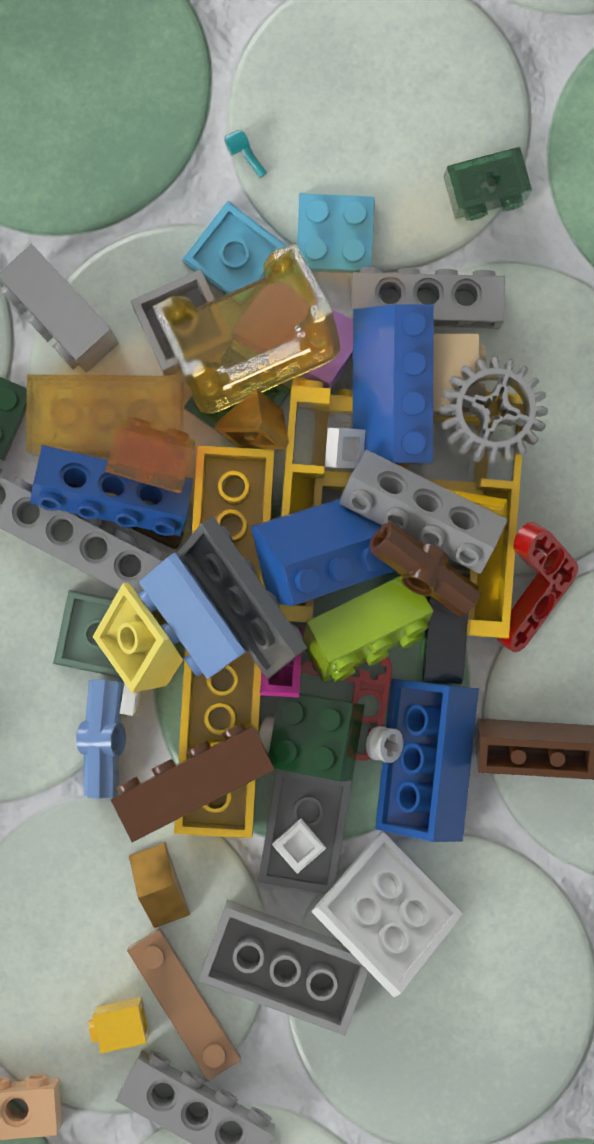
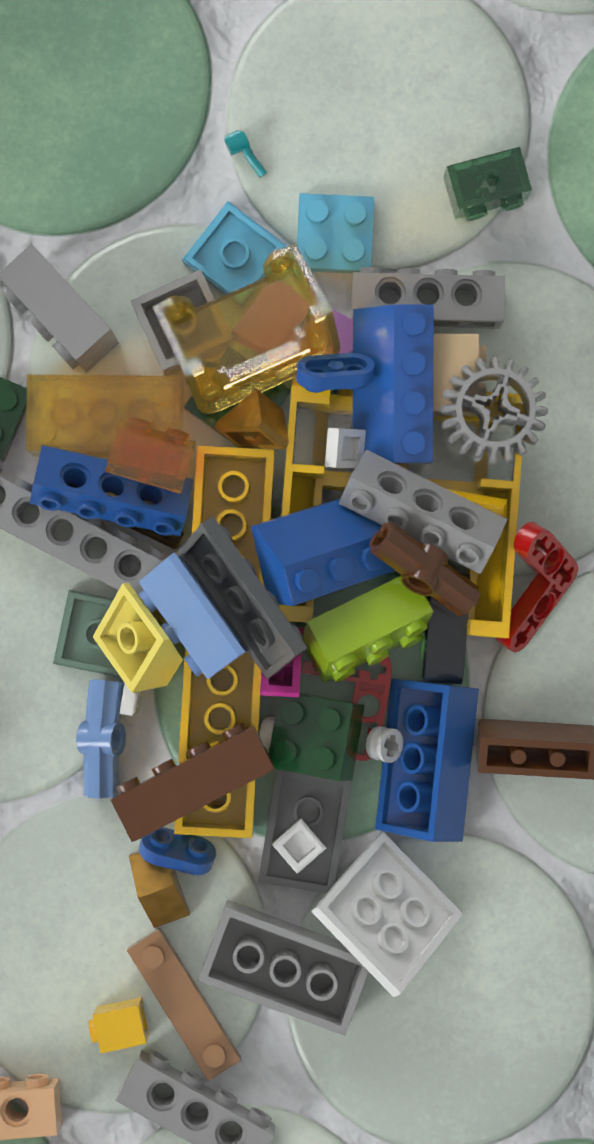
(178, 851): none -> blue plate
(335, 371): none -> blue plate

